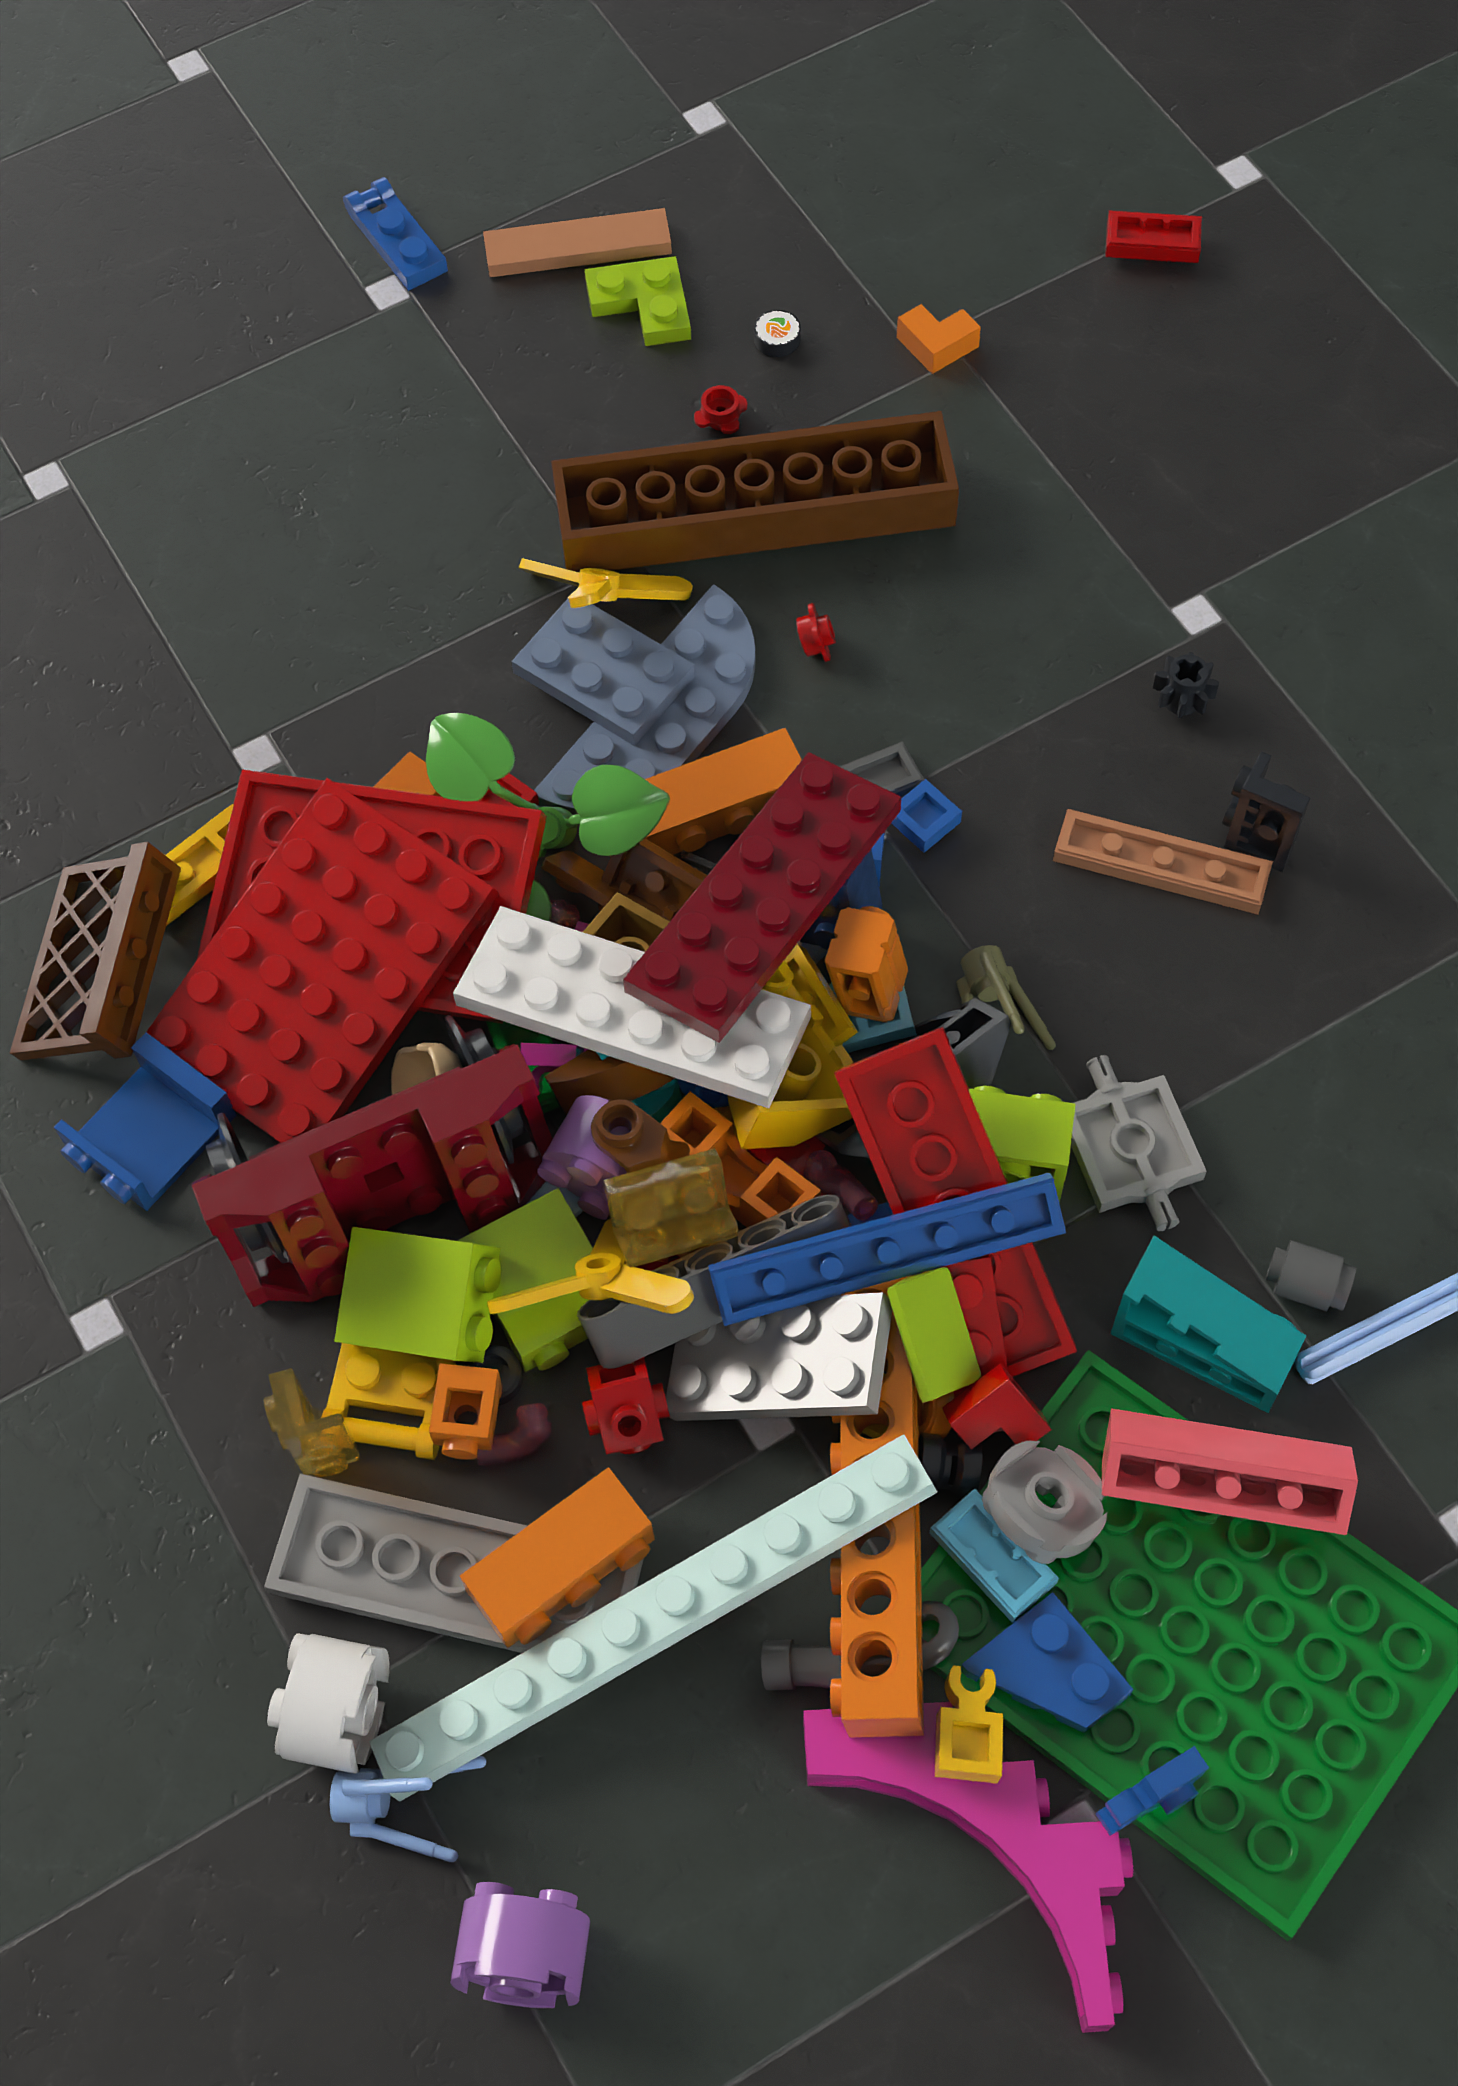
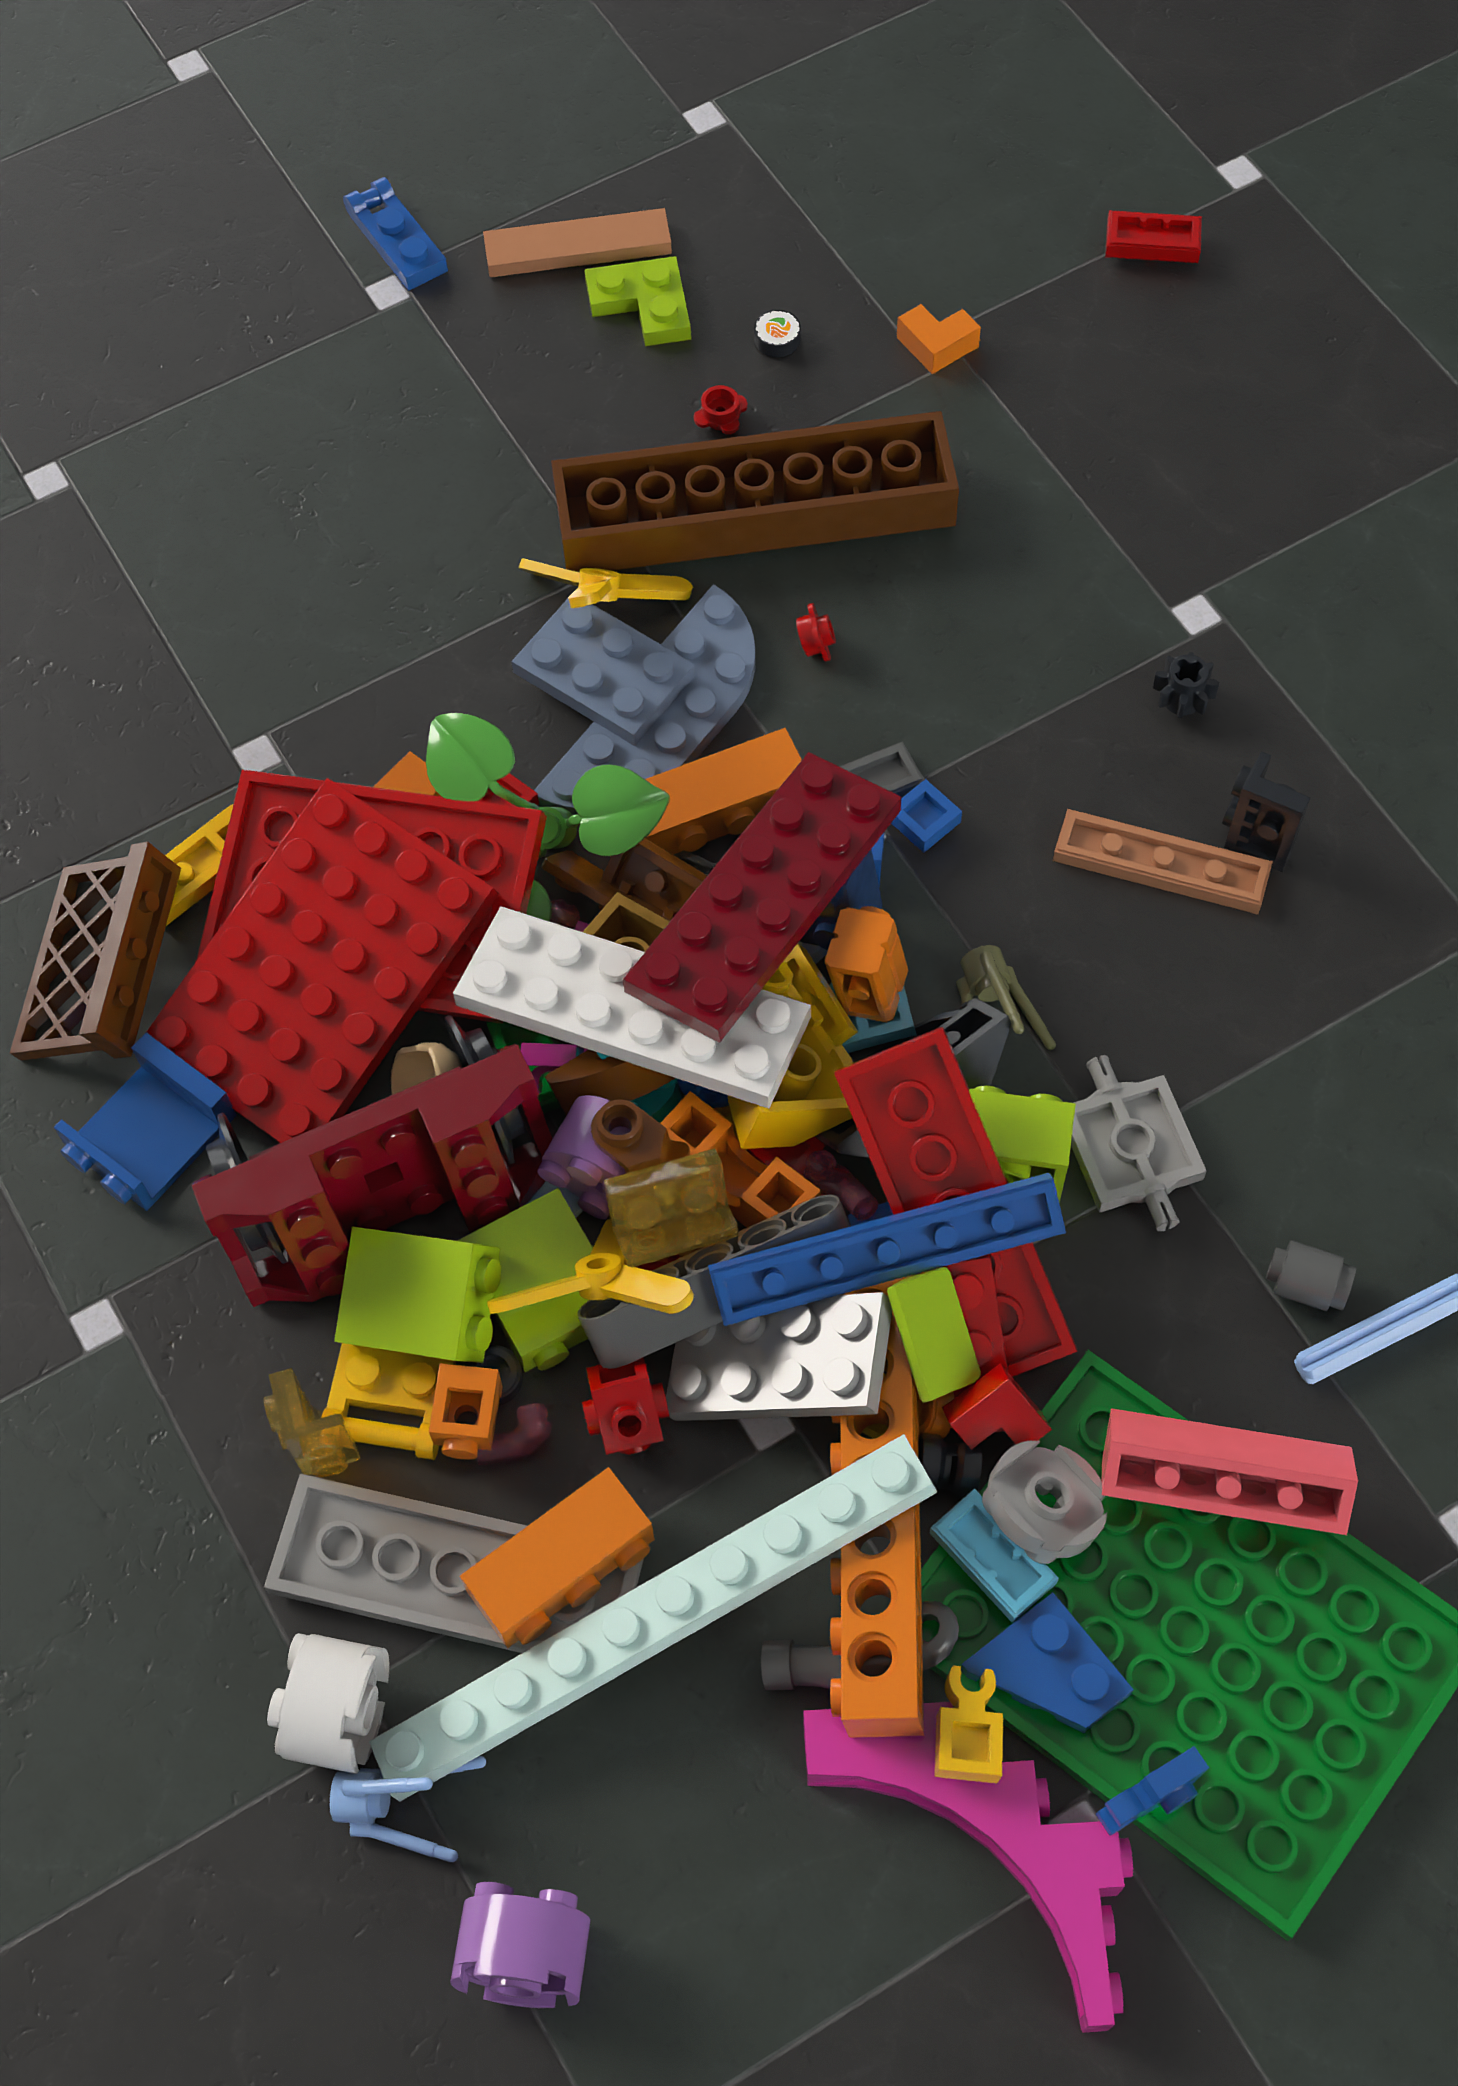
(1206, 1327): teal wedge -> none

